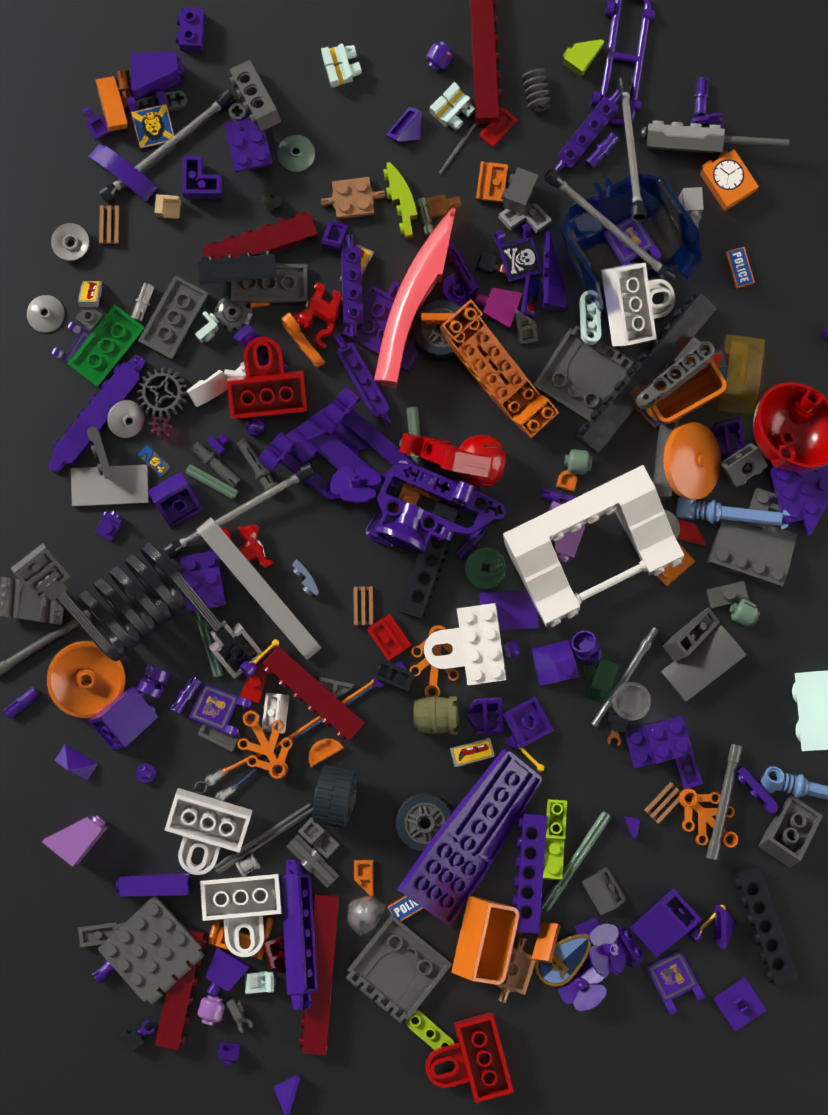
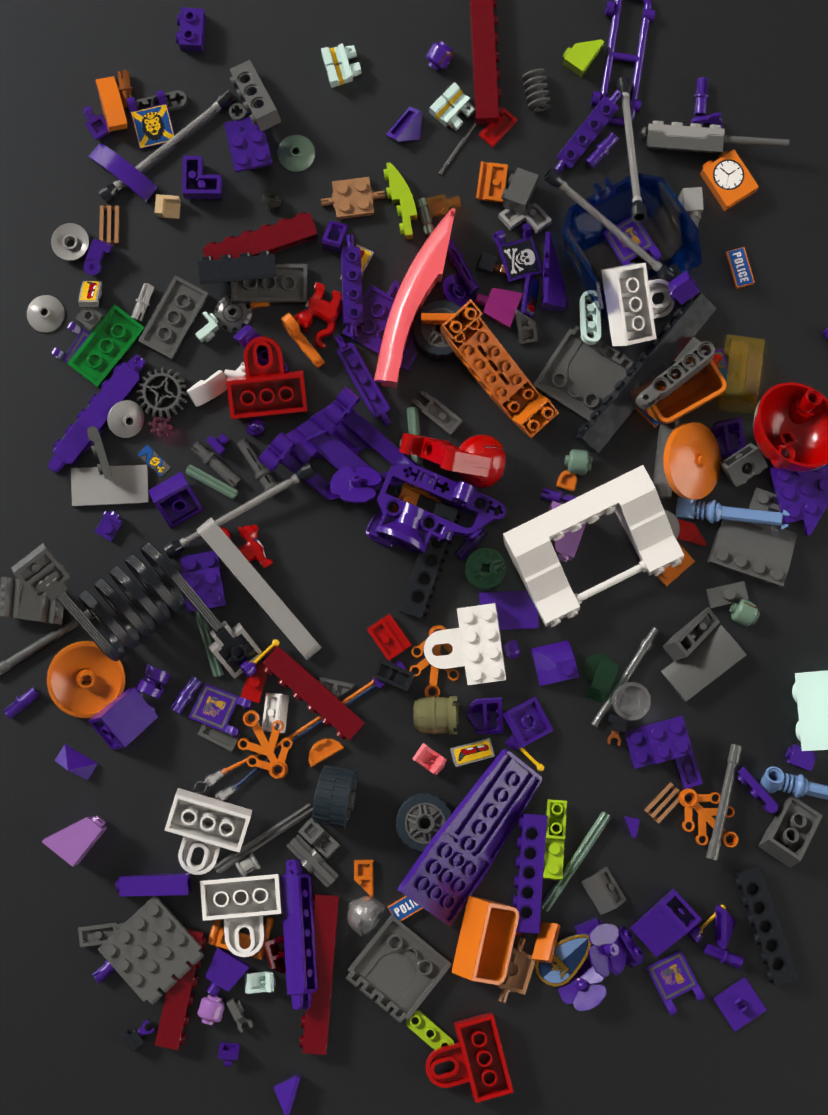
(95, 255): none -> dark purple leg
(146, 773): dark purple tile -> none
(154, 72): dark purple slope -> none
(310, 586): sand blue slope -> none
(363, 589): medium nougat tile -> none
(430, 759): none -> coral bracket
(438, 413): none -> dark grey hinge
(586, 647): dark purple wheel -> none
(683, 288): none -> dark purple brick
(723, 955): none -> dark purple axle
(799, 758): none -> dark purple brick

